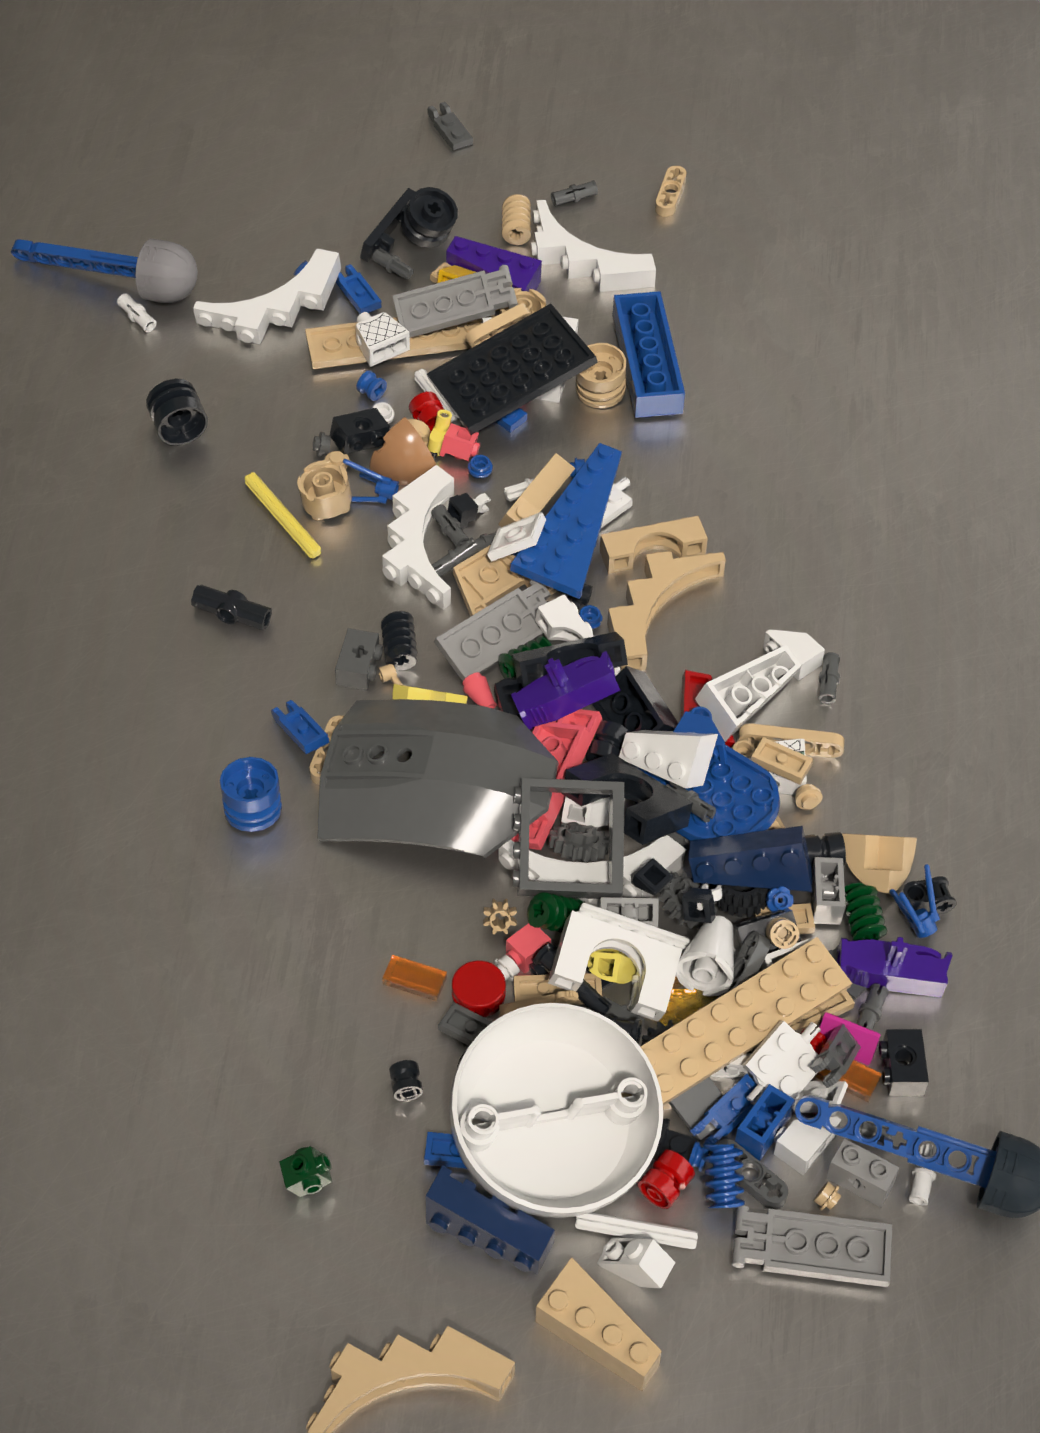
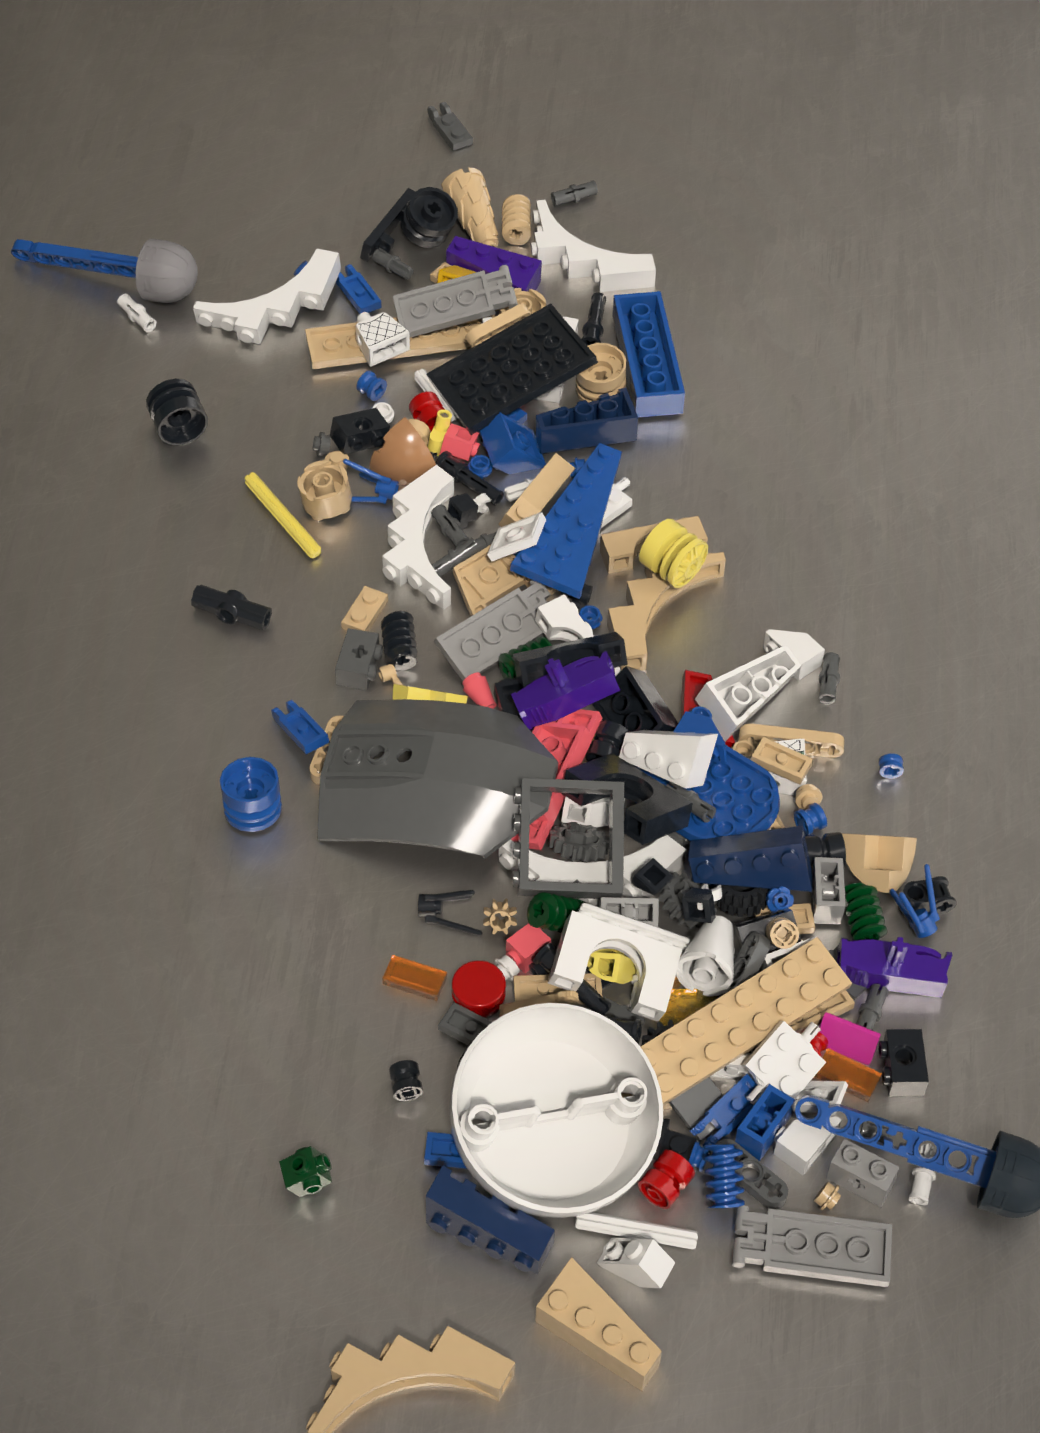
(365, 610): none -> tan plate
(432, 904): none -> black plant
(461, 473): none -> black pin
(473, 205): none -> tan cone
(511, 446): none -> blue slope
(587, 424): none -> dark blue wedge
(592, 328): none -> black pin
(672, 198): tan beam -> none
(673, 553): none -> light yellow wheel
(811, 818): none -> blue wheel
(836, 1055): dark grey hinge -> none
(891, 766): none -> blue bush

